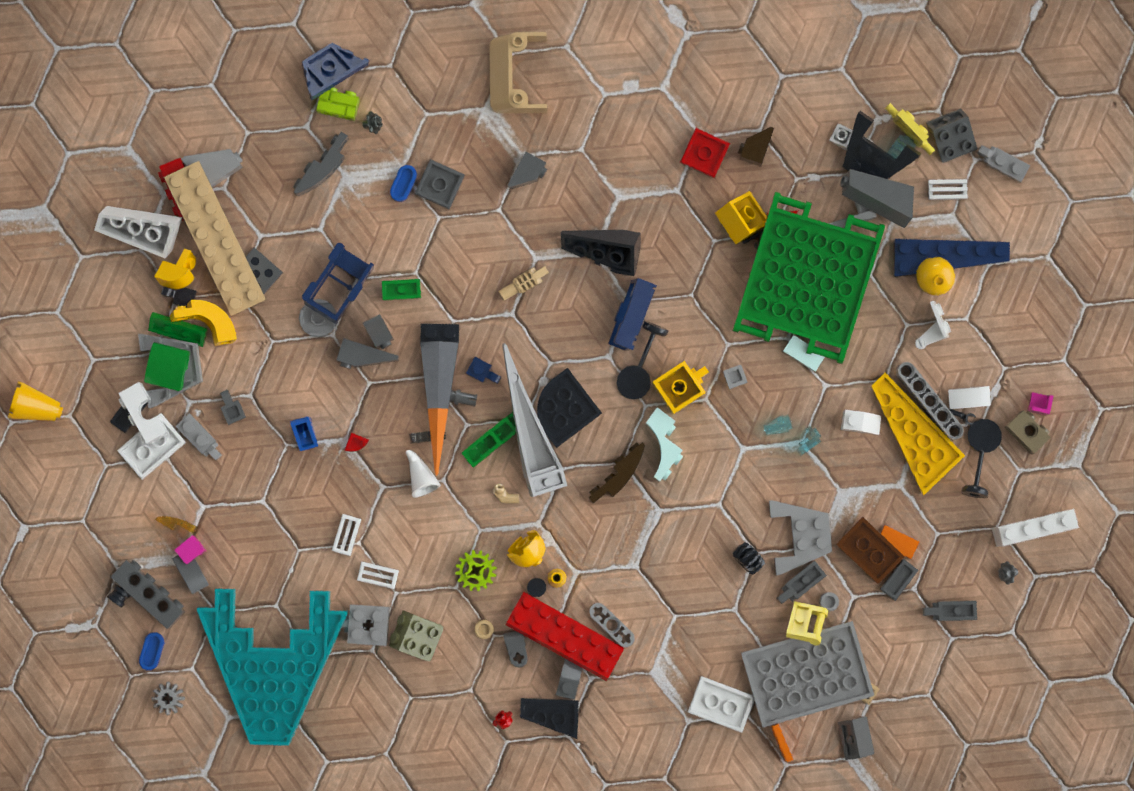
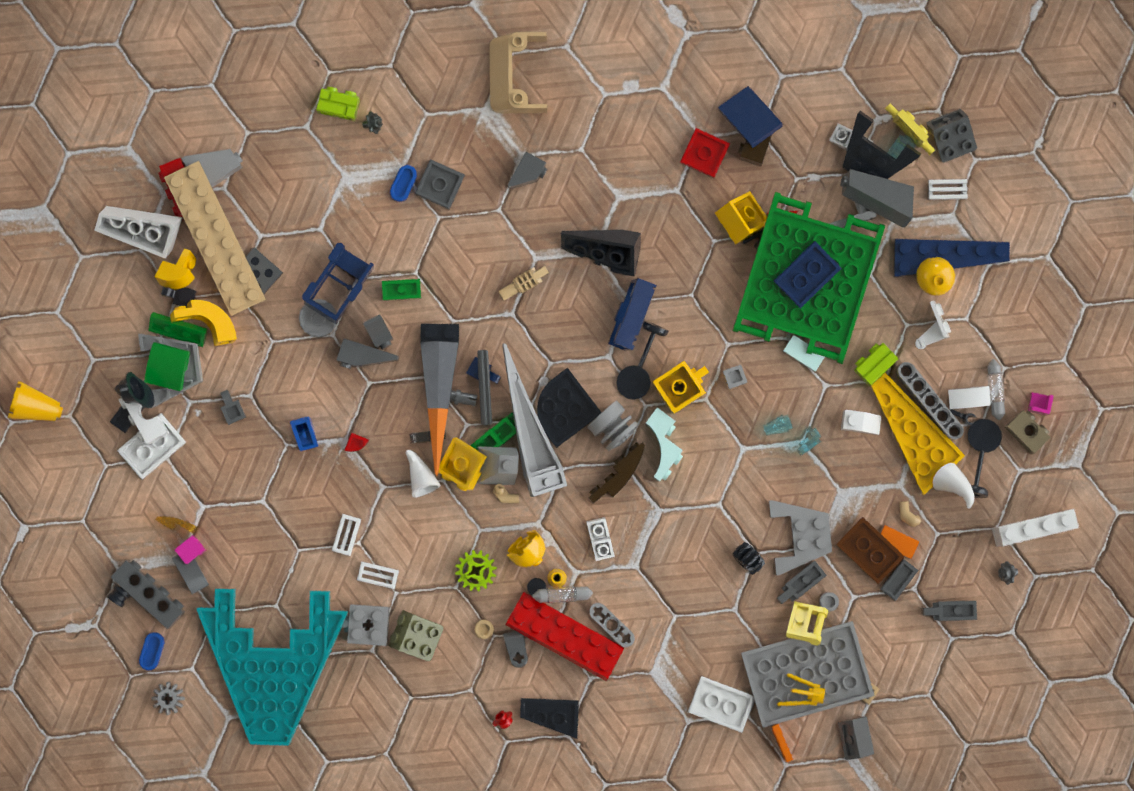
(135, 391): none -> black piece
(199, 436): light grey hinge -> none
(317, 172): dark grey slope -> none
(329, 68): dark blue wing -> none
(461, 464): none -> yellow plate
(484, 387): none -> dark grey axle
(499, 466): none -> light grey slope
(562, 594): none -> piece
(569, 680): dark grey slope -> none
(600, 538): none -> white slope
(612, 426): none -> light grey wheel
(750, 116): none -> dark blue tile
(807, 274): none -> dark blue tile
(814, 694): none -> yellow plant
(875, 364): none -> lime brick
(908, 517): none -> tan arm
(951, 479): none -> white hat
(996, 386): none -> piece
(1004, 163): light grey hinge -> none

